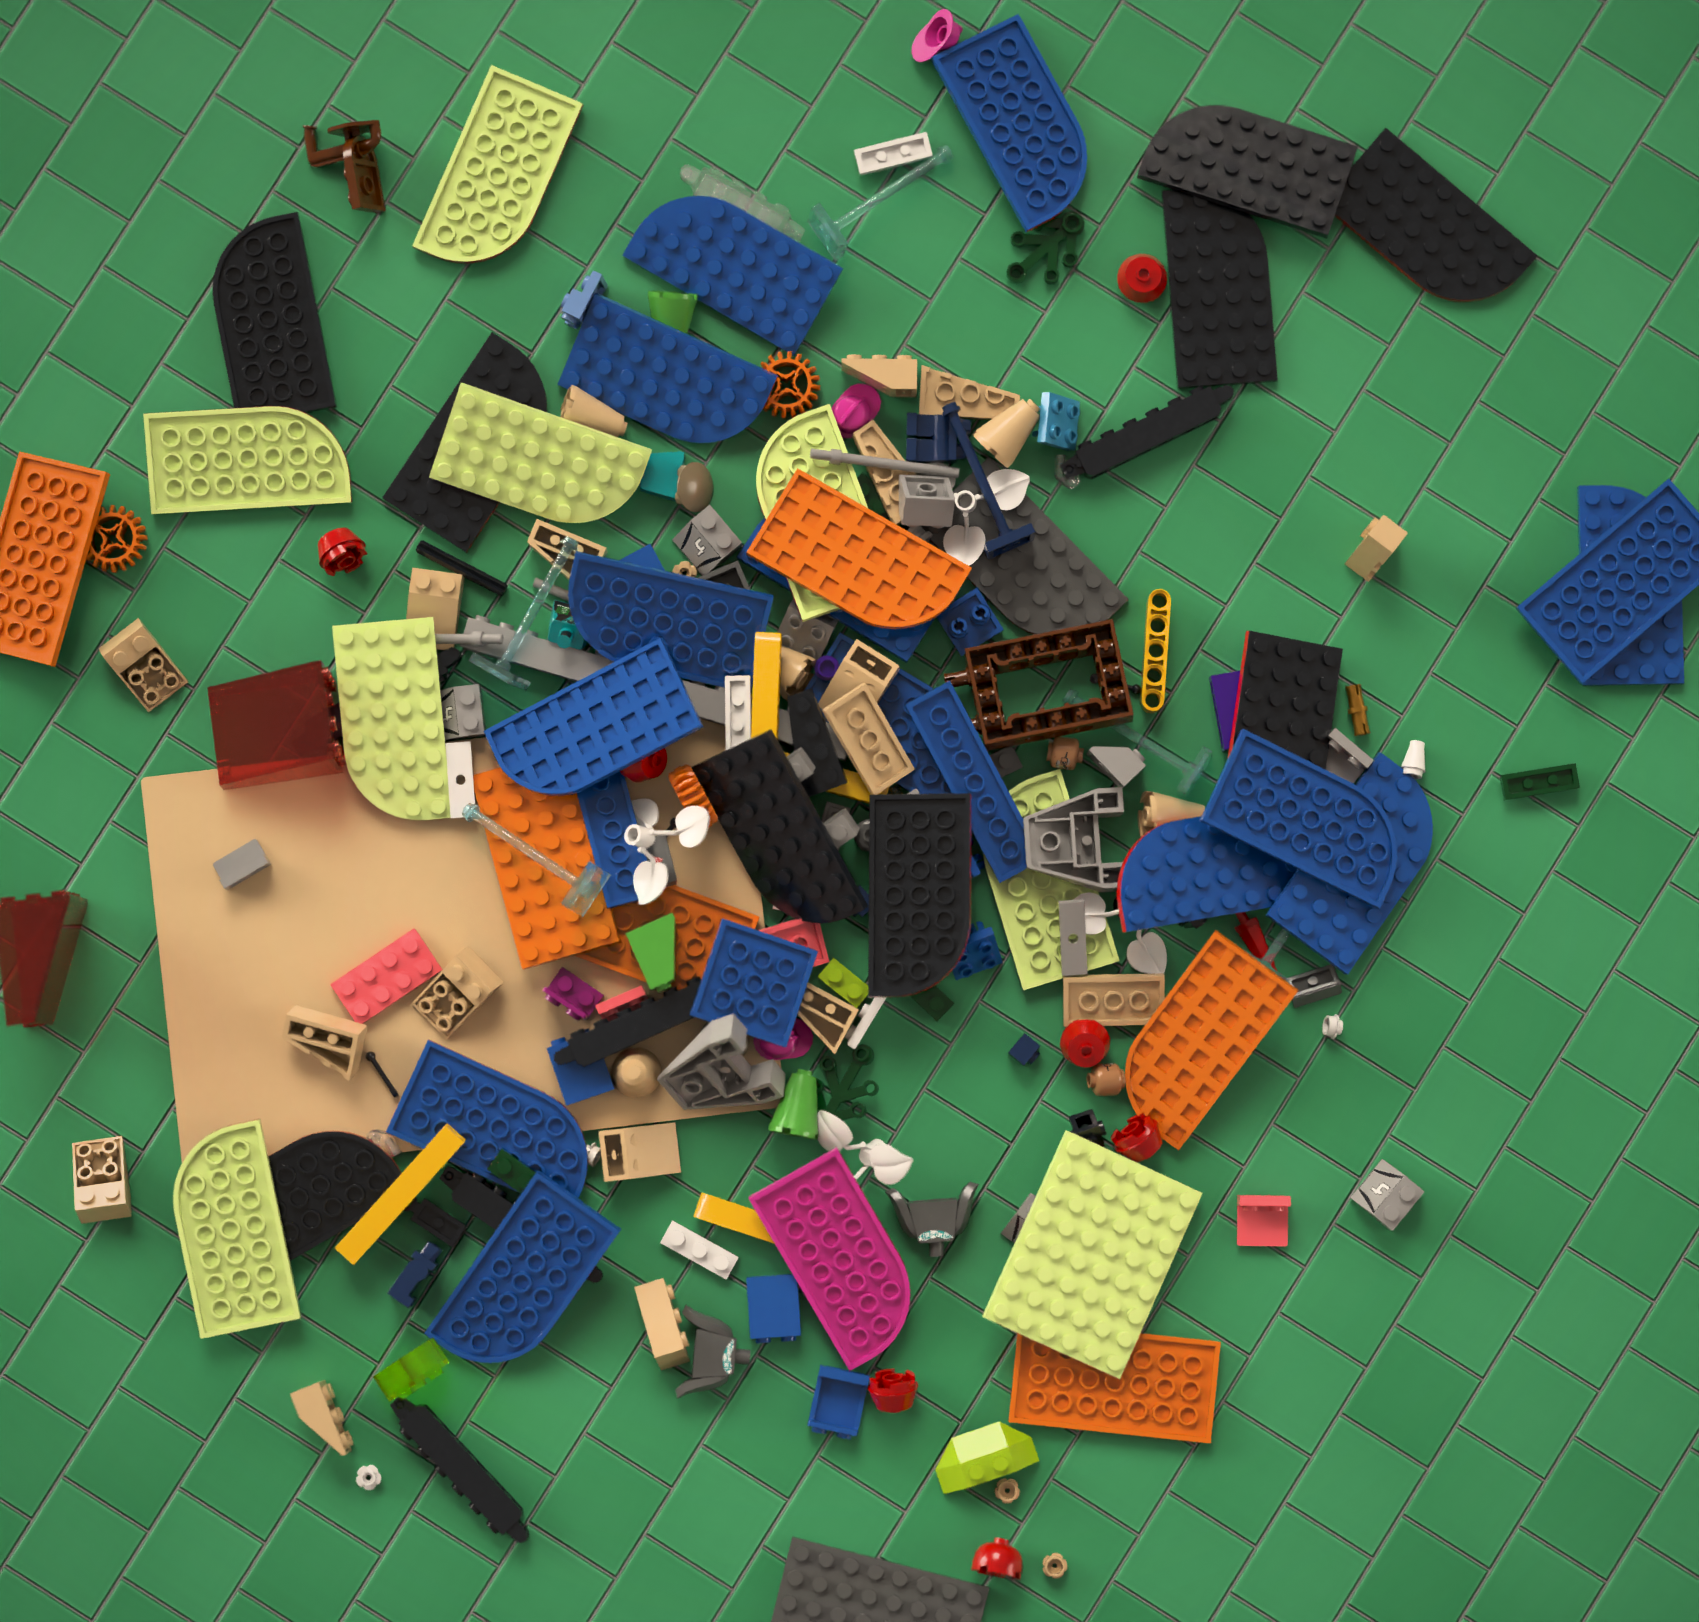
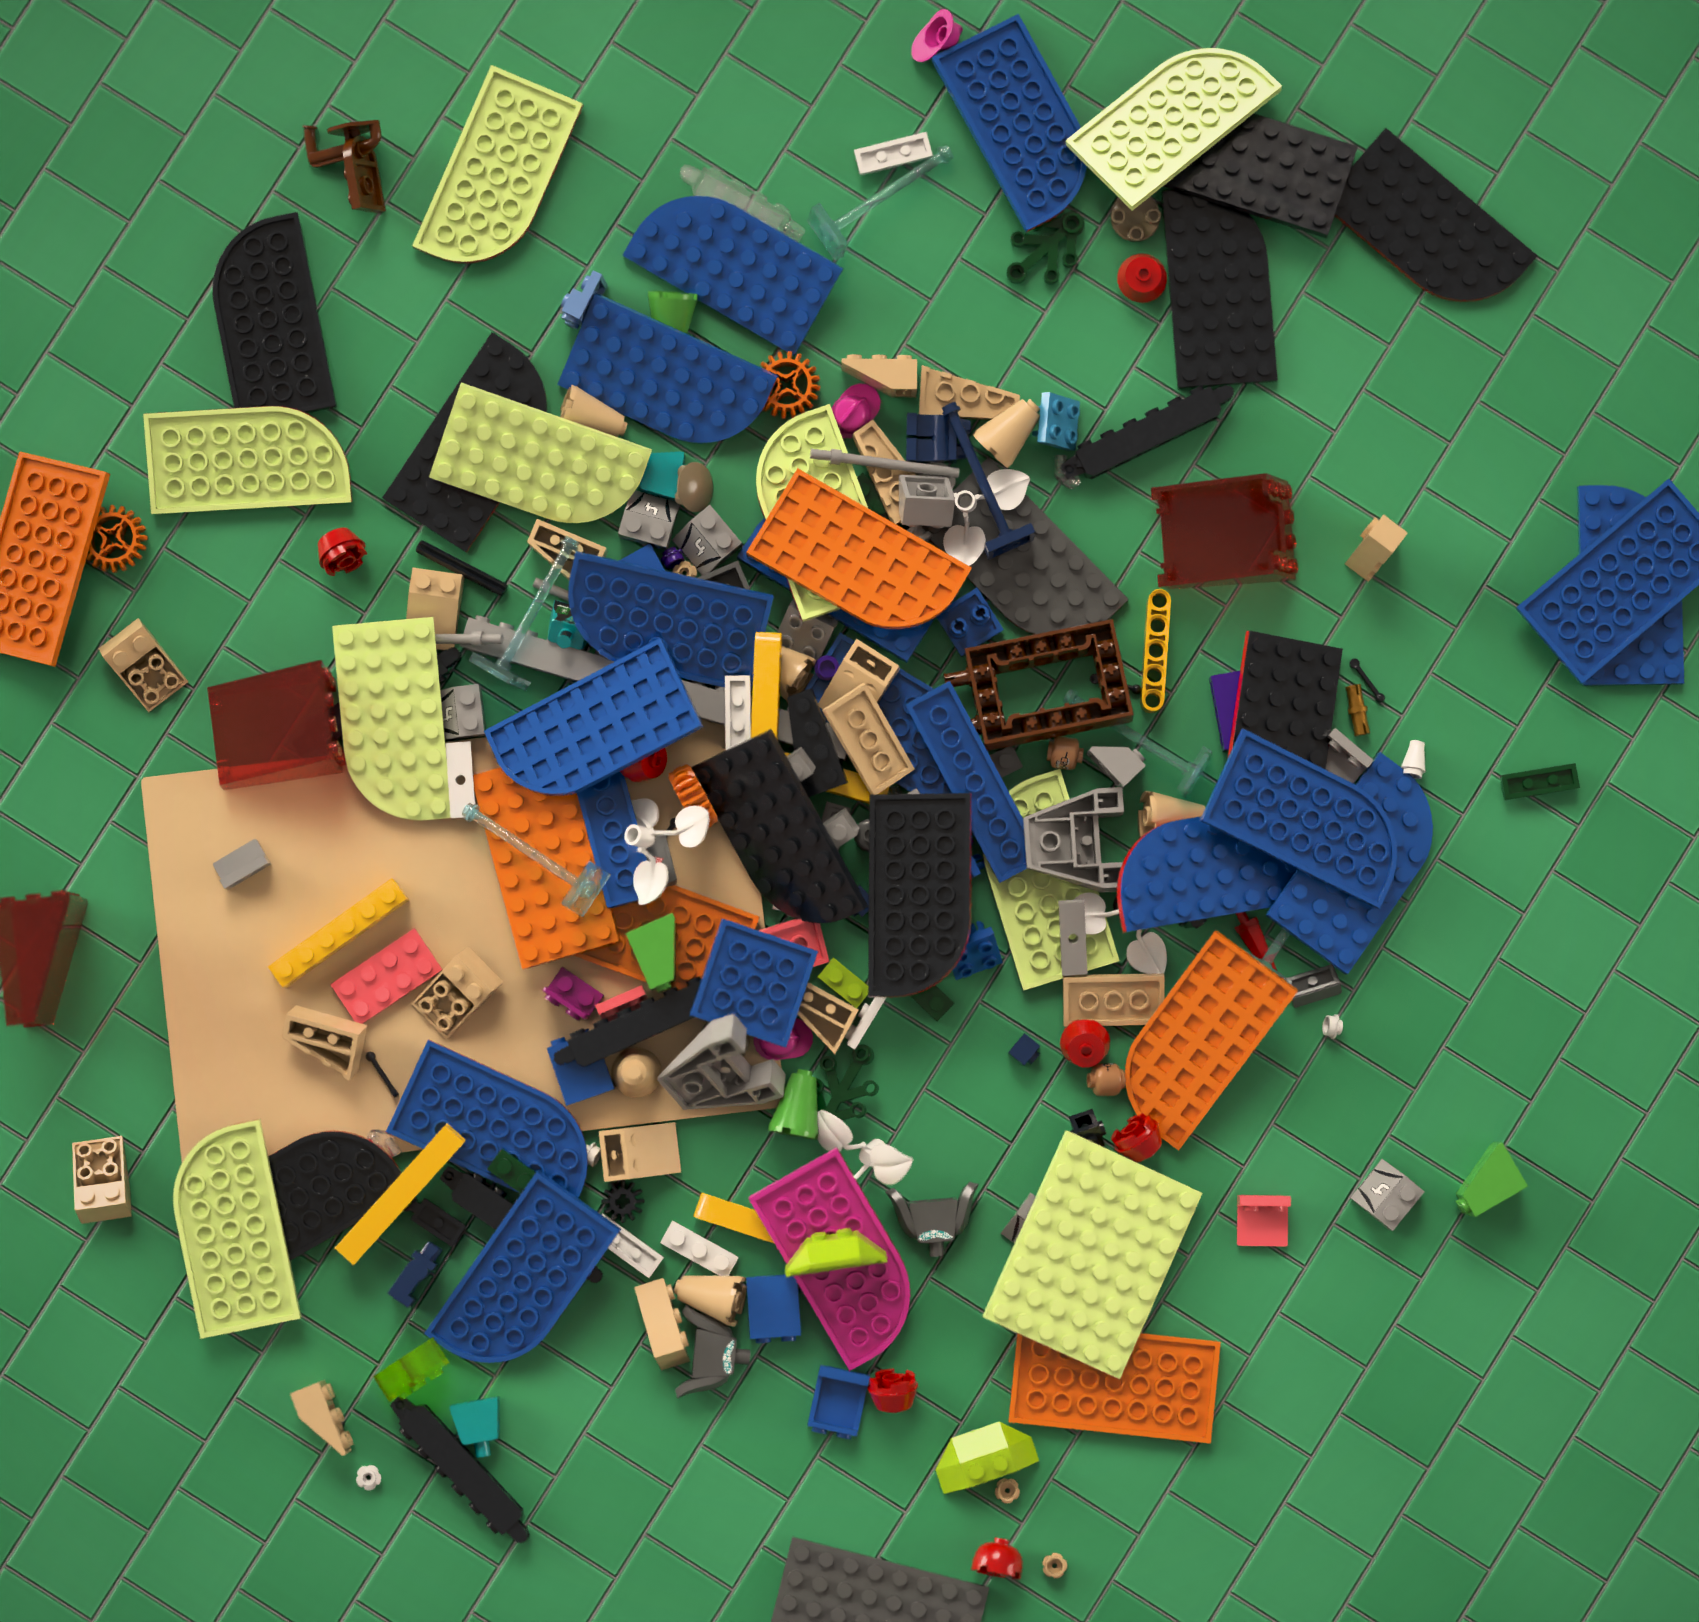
(338, 933): none -> yellow brick
(477, 1423): none -> teal torso
(628, 1207): none -> black gear
(634, 1251): none -> white plate
(649, 520): none -> light grey slope
(672, 557): none -> dark purple plate
(714, 1295): none -> tan cone
(834, 1252): none -> lime wedge
(1135, 224): none -> dark tan dish
(1171, 120): none -> yellowish green plate
(1226, 532): none -> clear red windscreen
(1354, 663): none -> black hinge
(1490, 1181): none -> bright green slope

